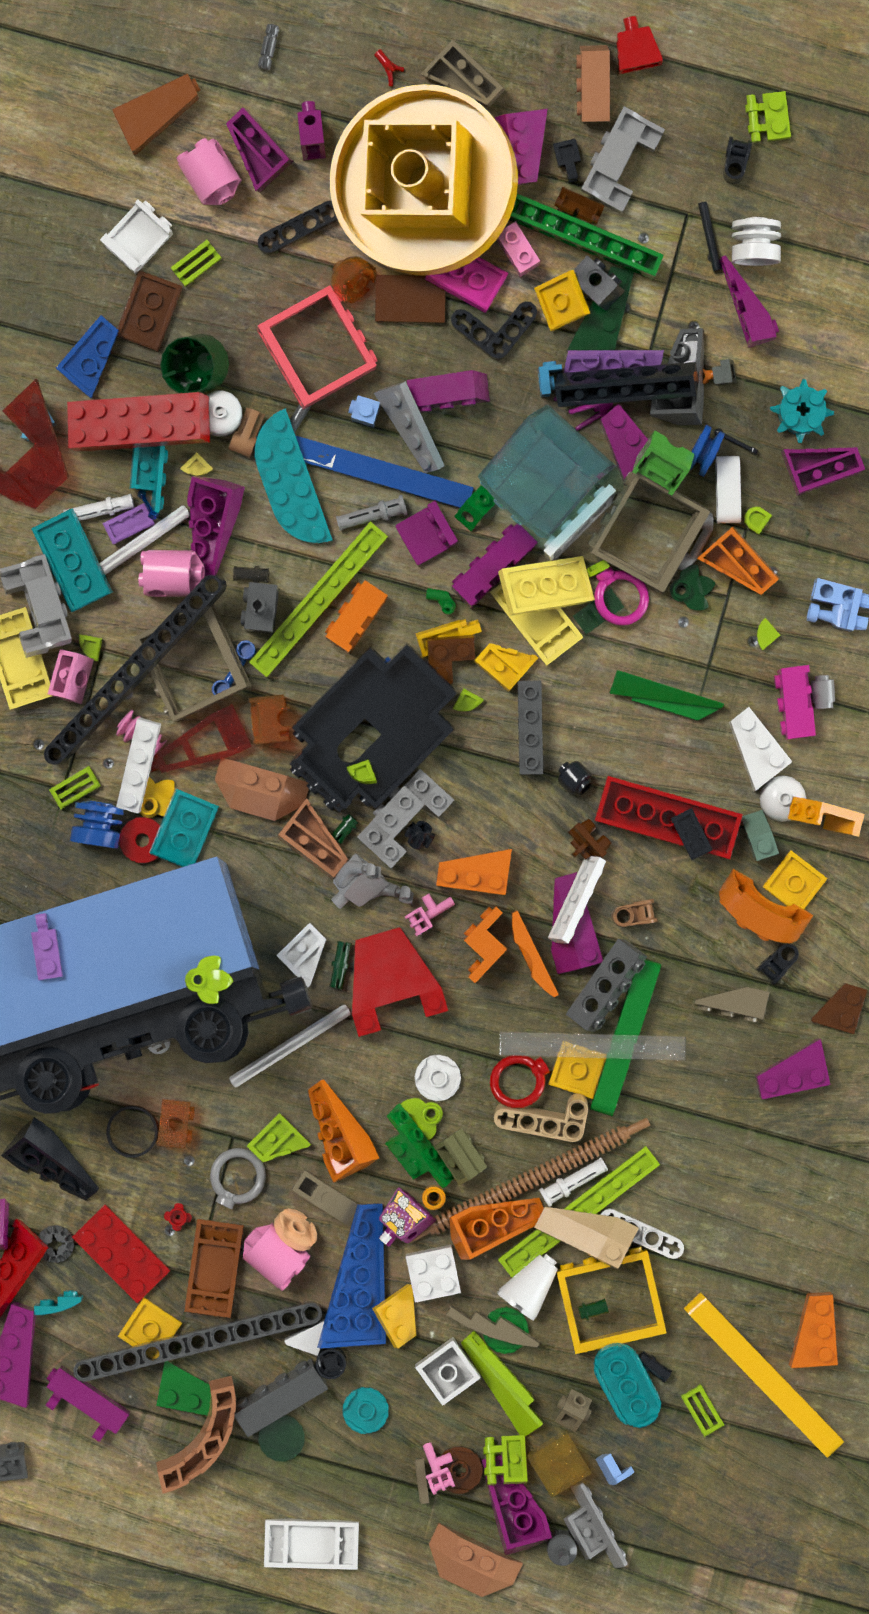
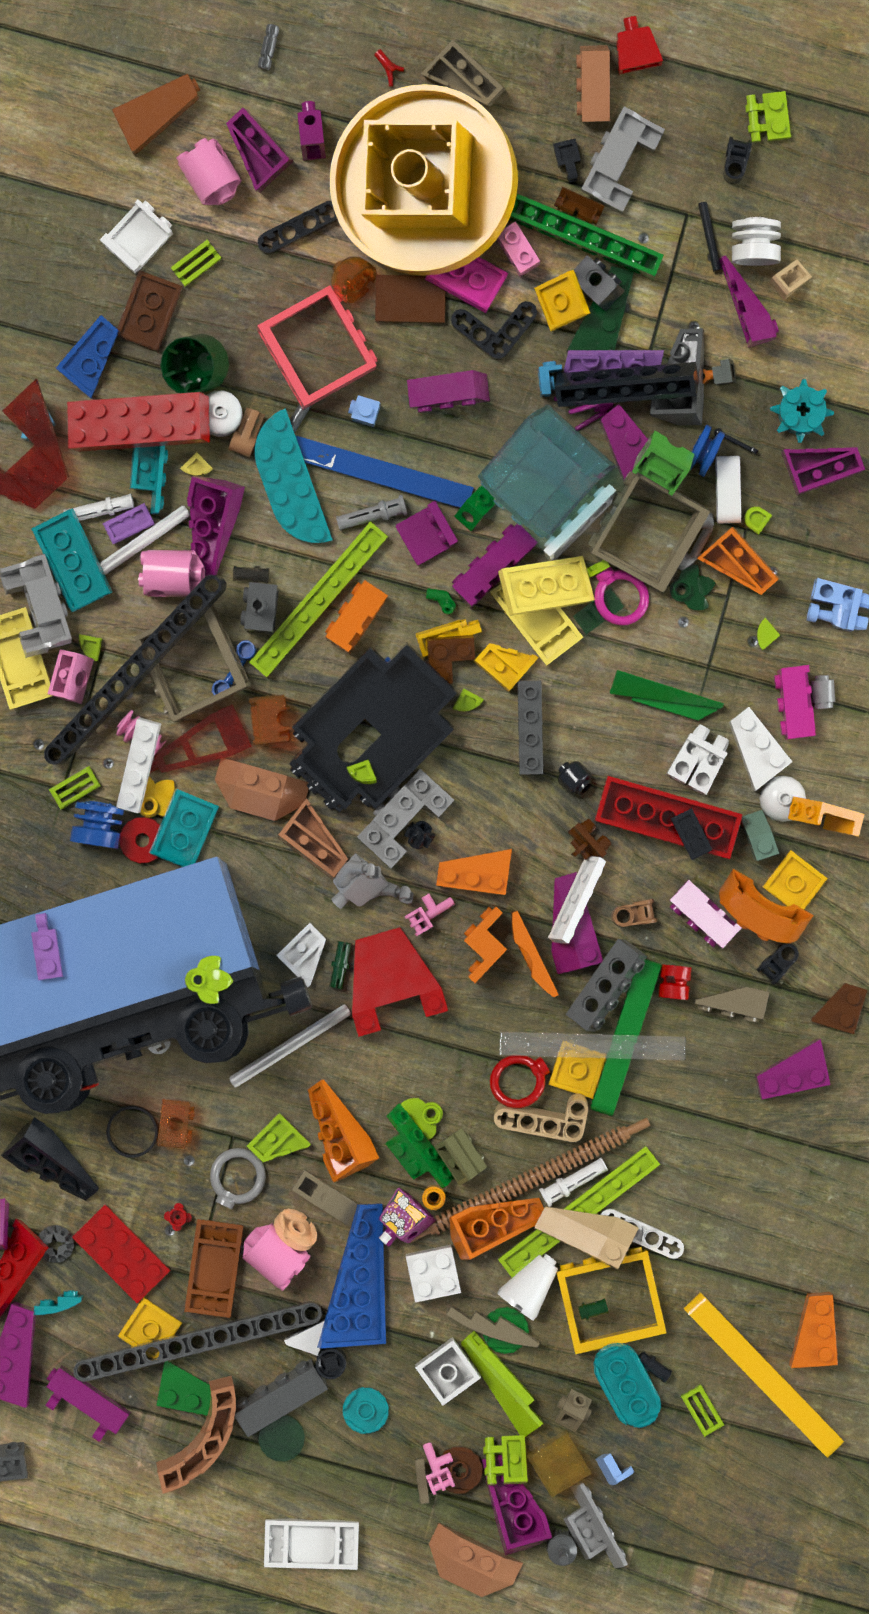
(152, 514): clear blue hinge -> none
(344, 828): dark green pin -> none
(398, 1316): yellow wing -> none
(407, 419): light grey wing -> none
(437, 1077): white tile -> none
(526, 136): magenta wedge -> none
(673, 989): none -> red wheel
(701, 753): none -> white hips
(703, 915): none -> wedge
(790, 279): none -> tan slope

